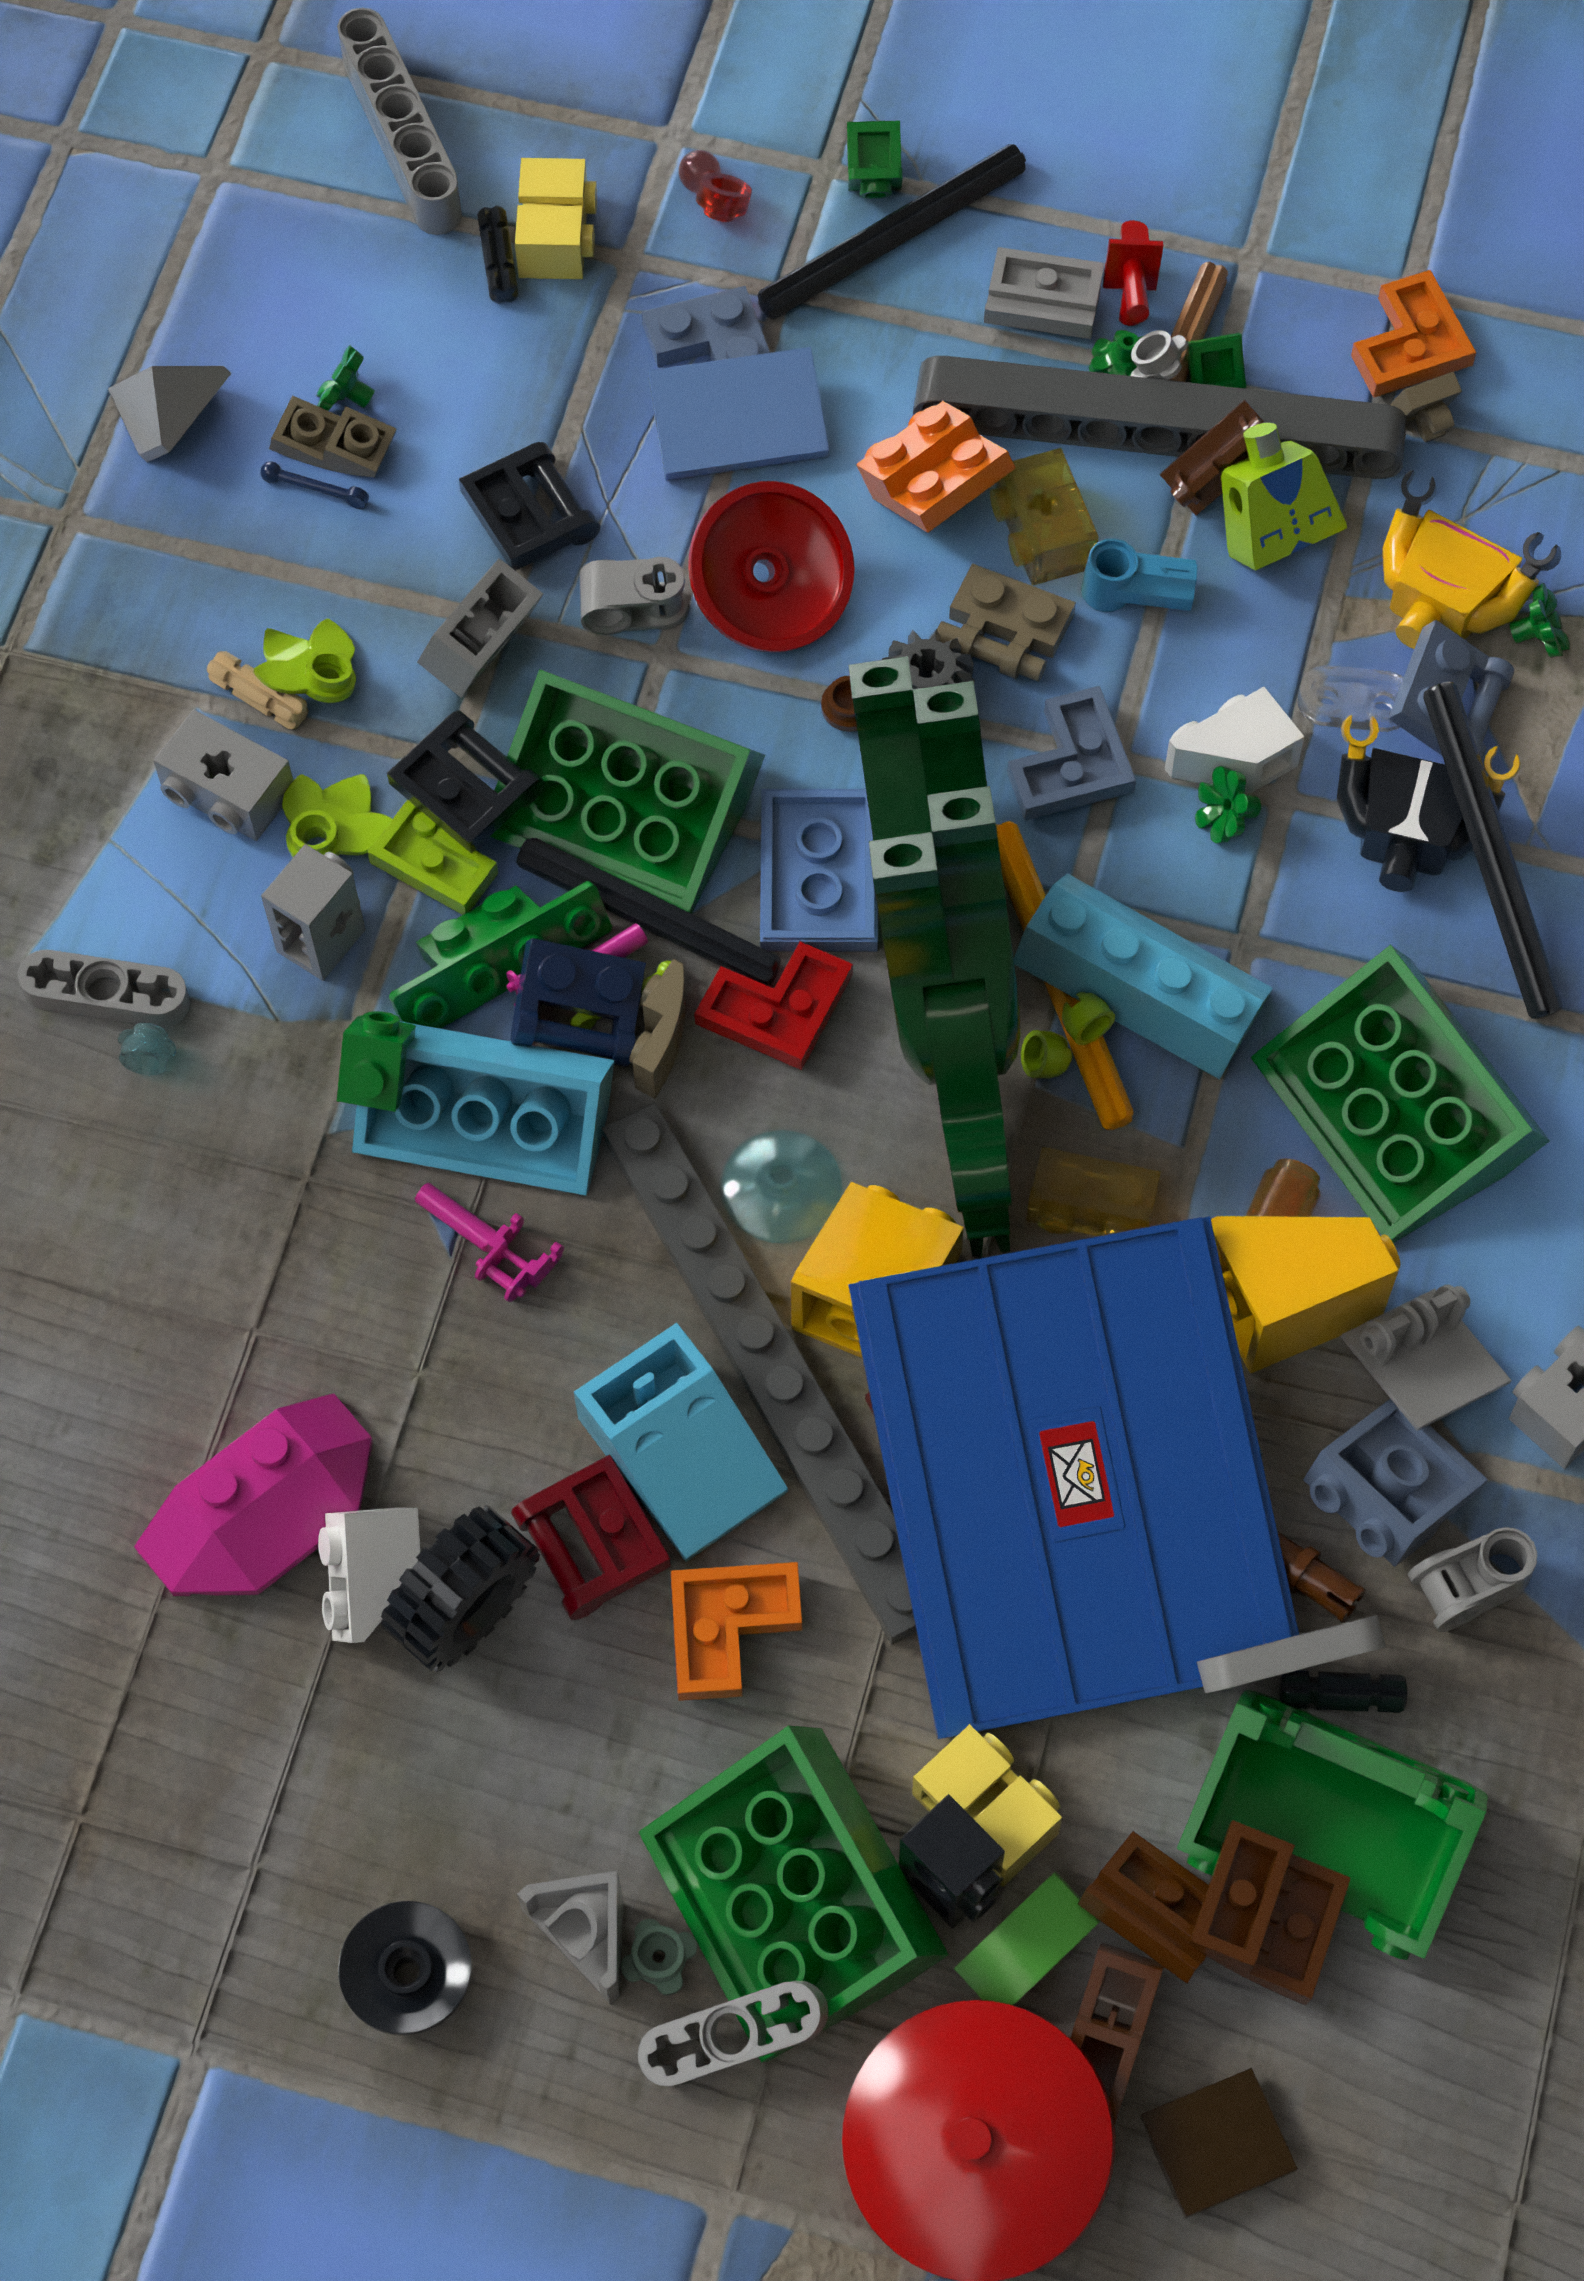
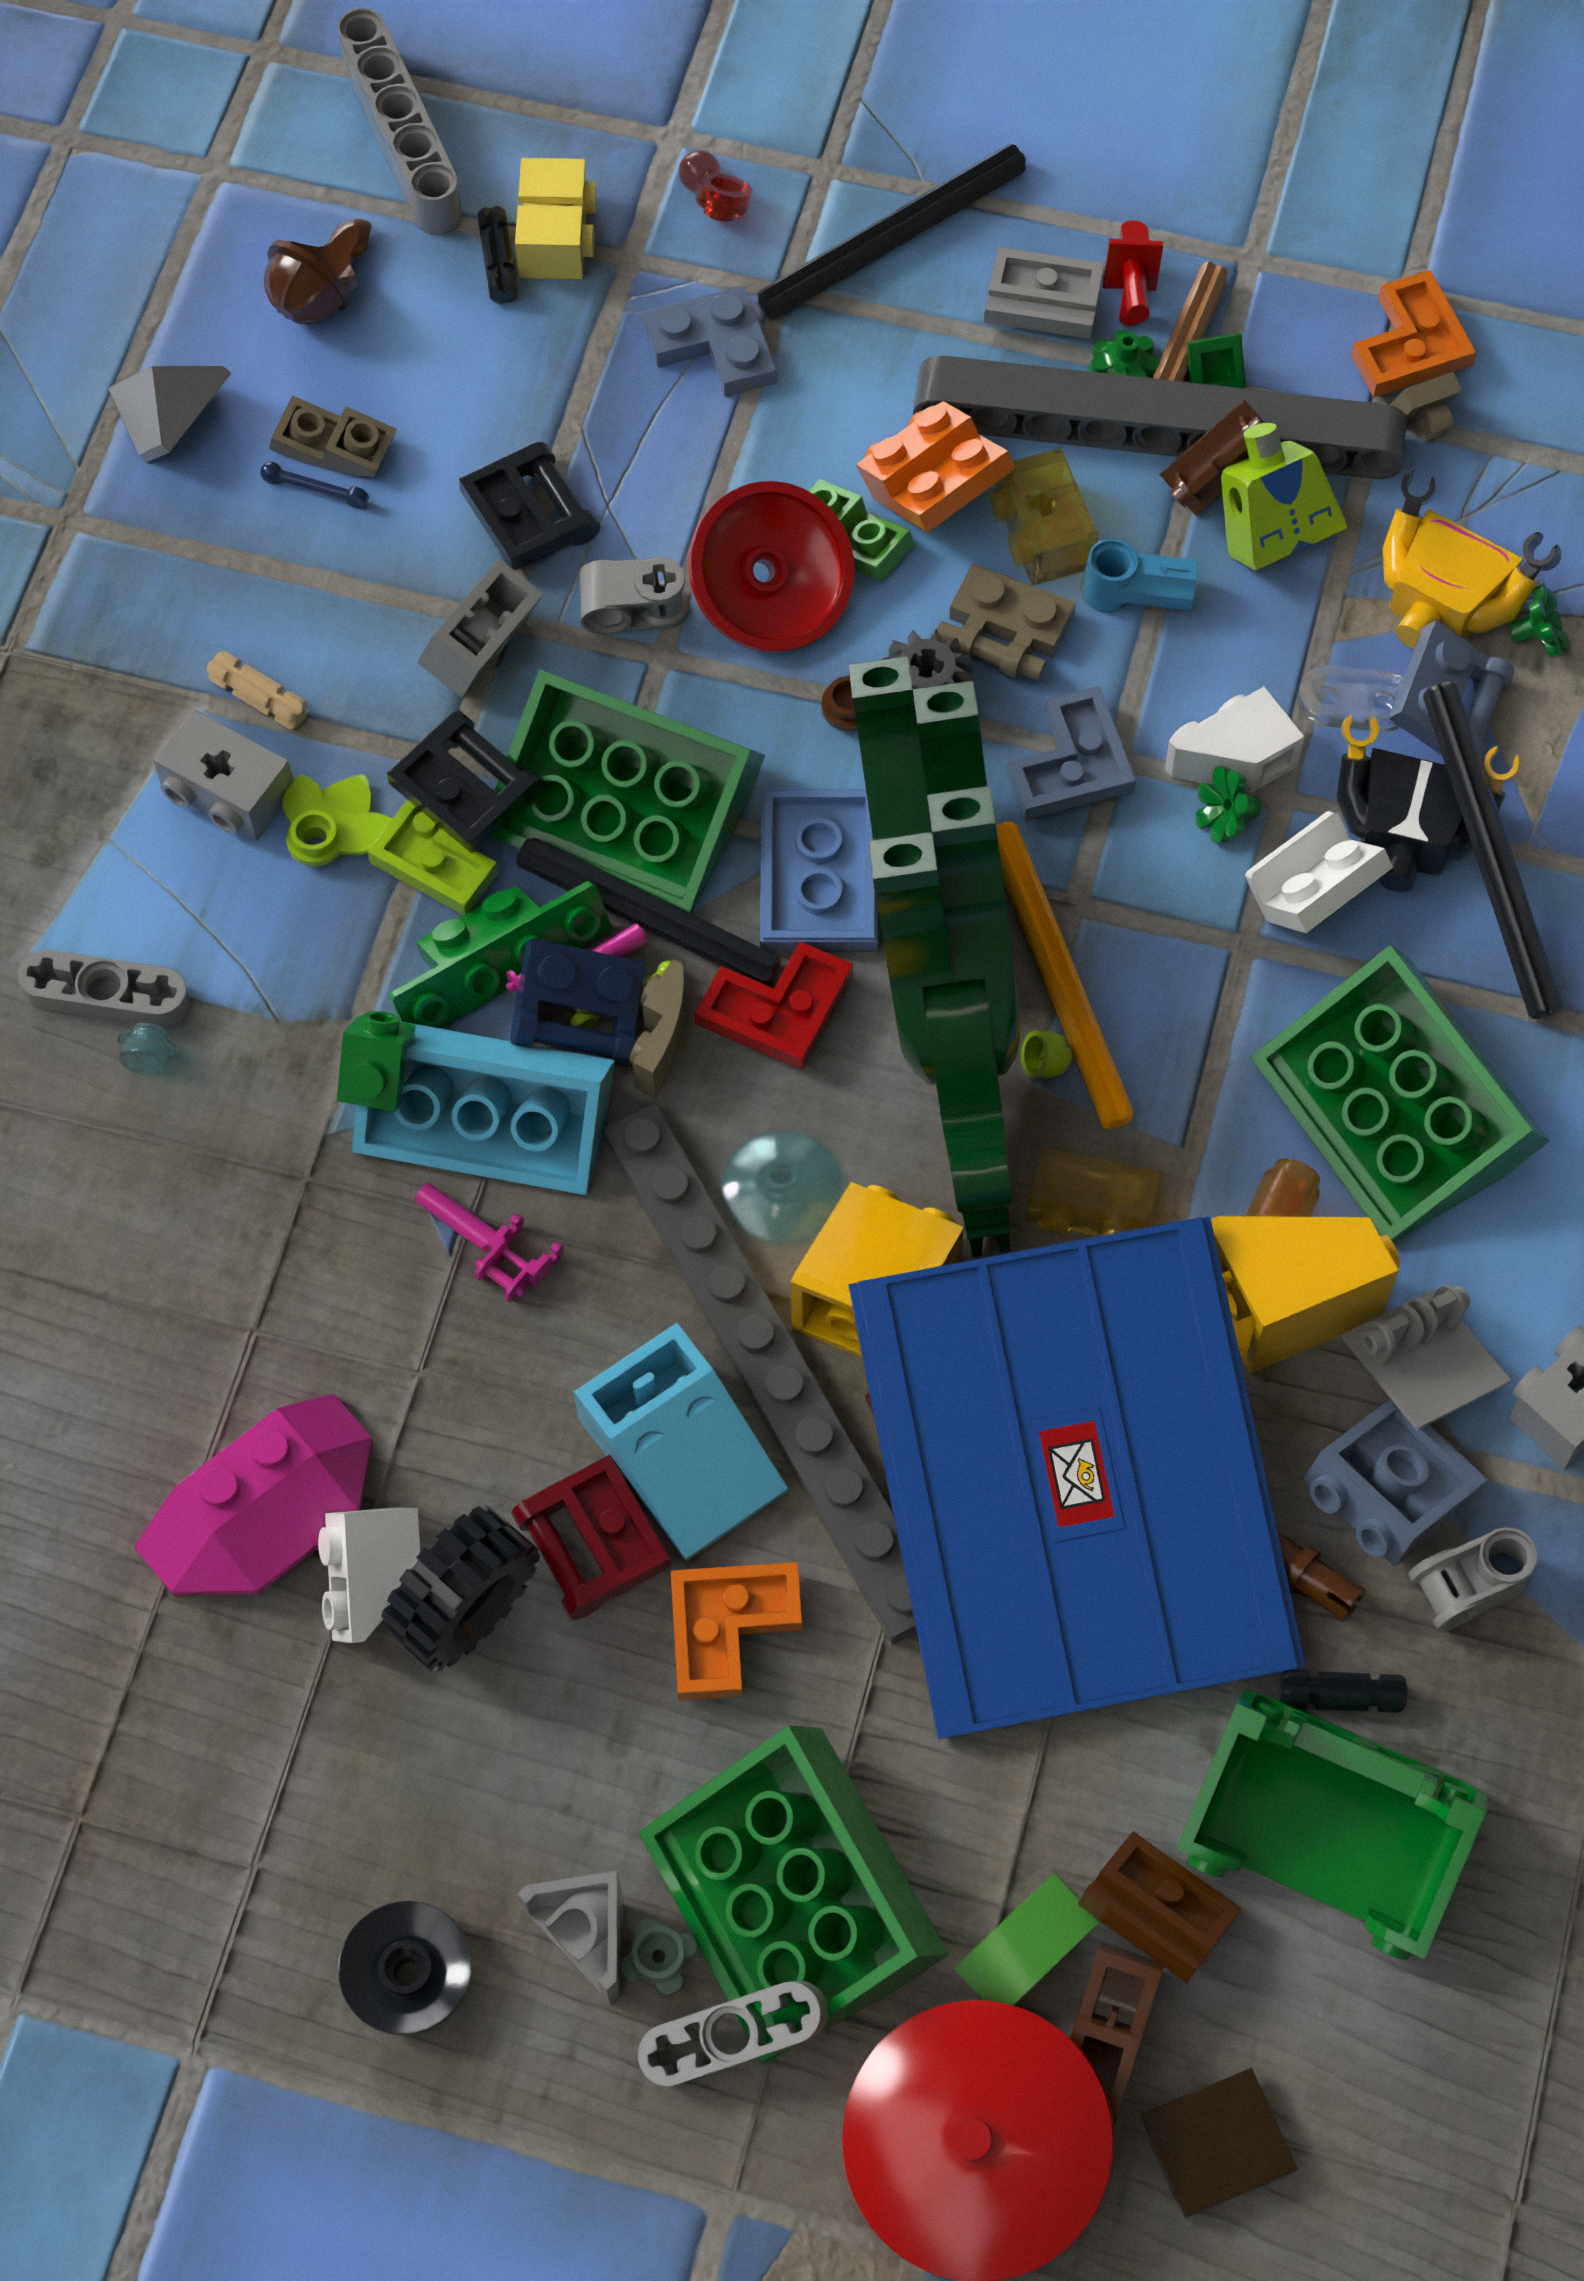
(311, 666): lime plate -> none
(314, 281): none -> reddish brown piece
(314, 911): light grey brick -> none
(345, 383): green plant -> none
(738, 413): medium blue tile -> none
(874, 158): green bracket -> none
(874, 541): none -> bright green slope
(952, 1863): black brick -> none
(980, 1779): light yellow piece -> none
(1087, 1018): lime hinge -> none
(1143, 973): medium azure slope -> none
(1158, 355): light grey plate -> none
(1269, 1913): reddish brown slope -> none
(1291, 1654): light grey beam -> none
(1314, 874): none -> white bracket

